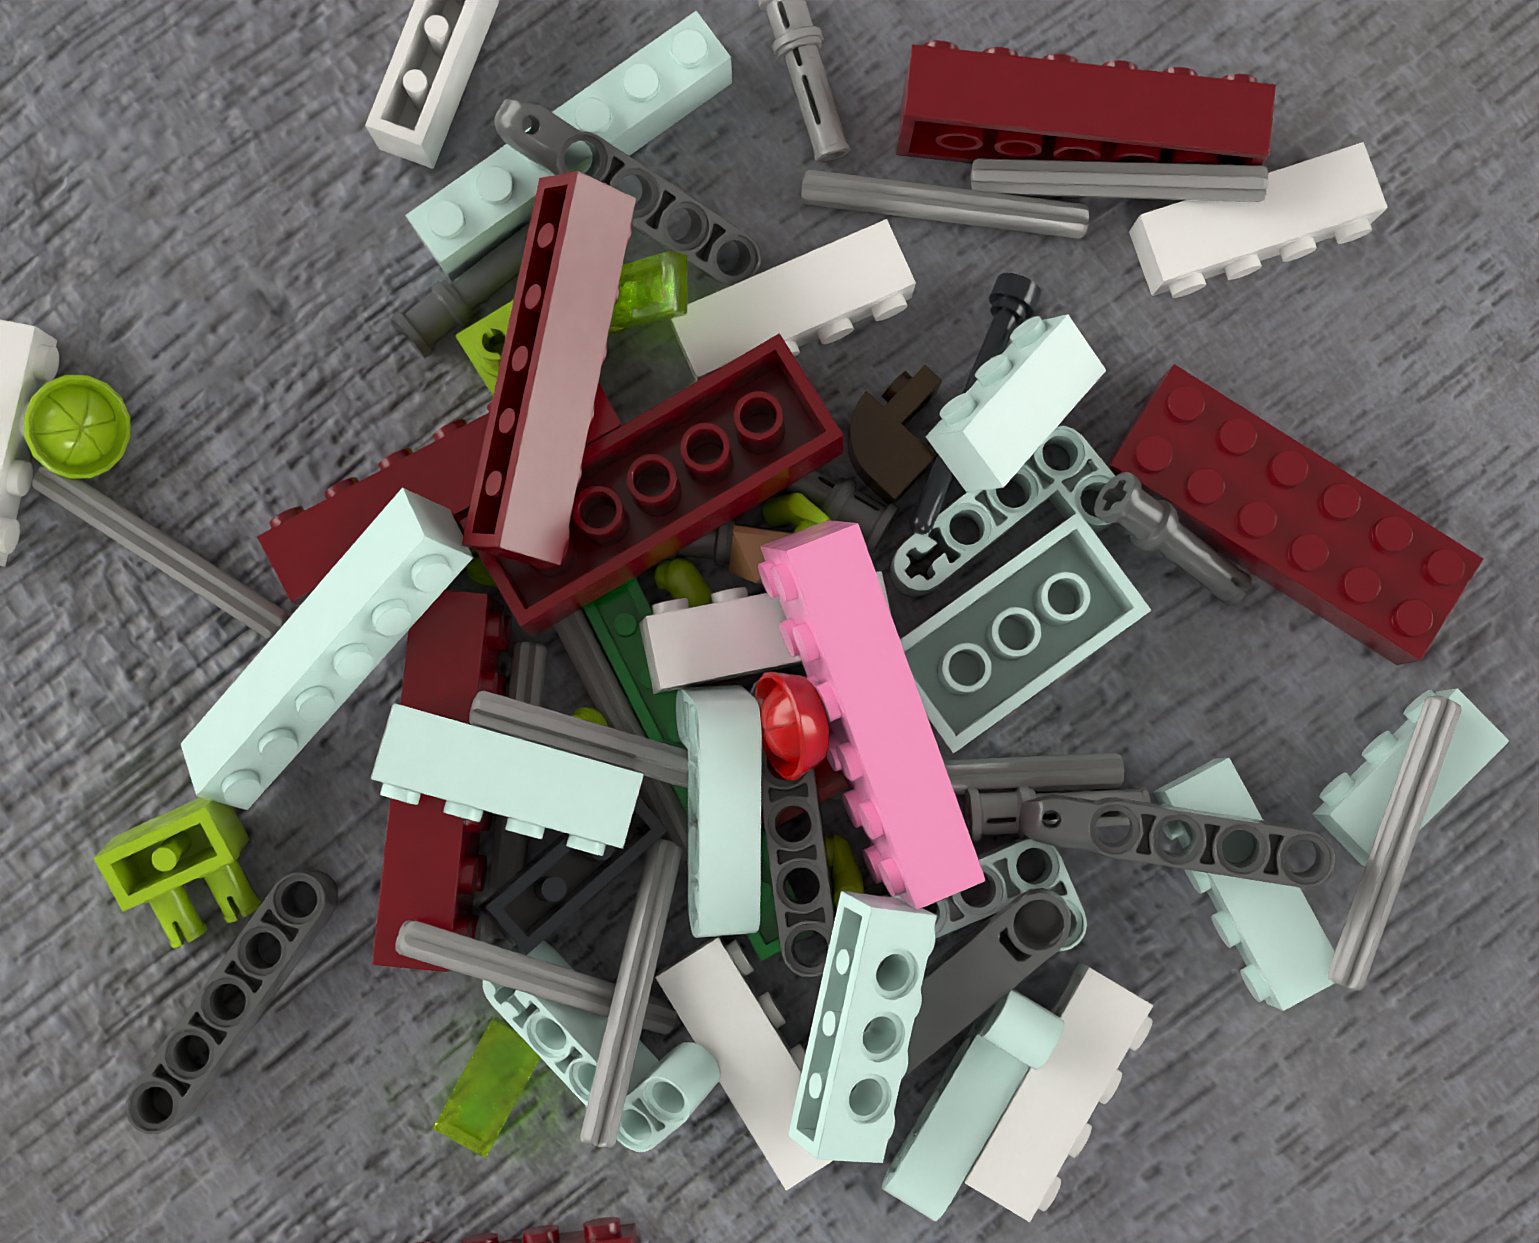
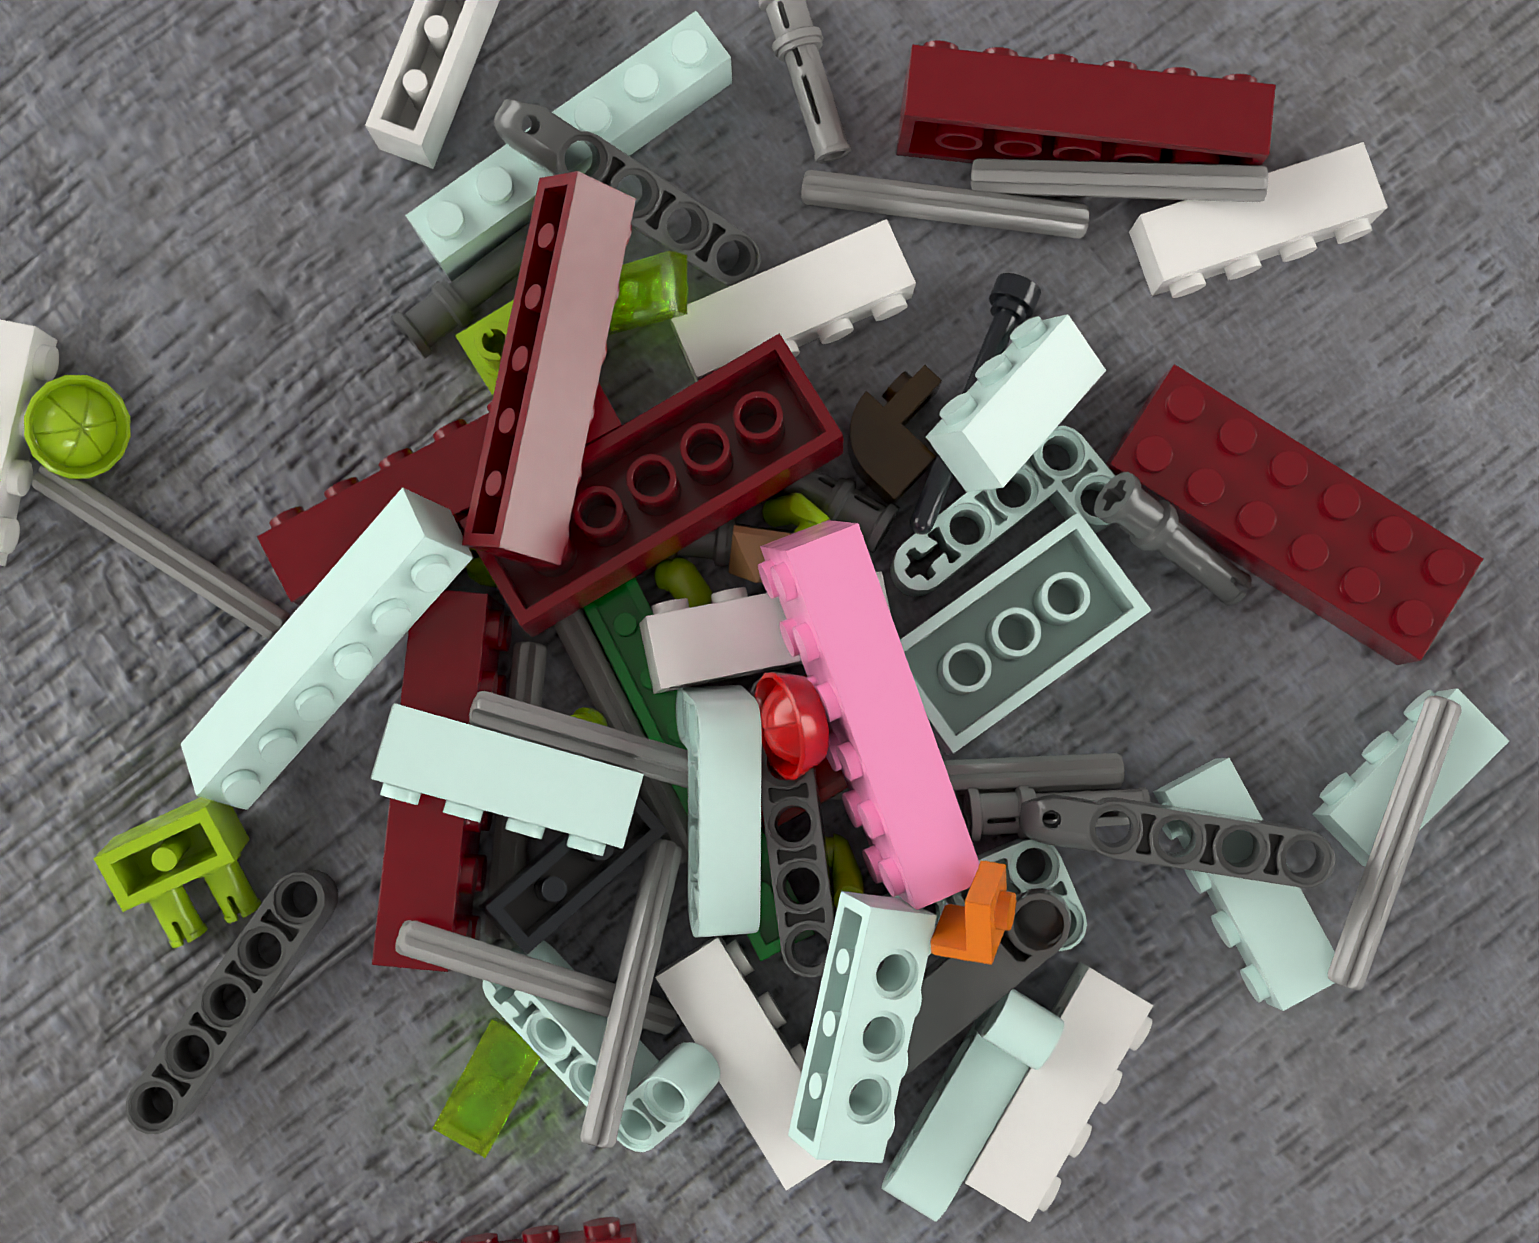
(977, 928): none -> orange bracket

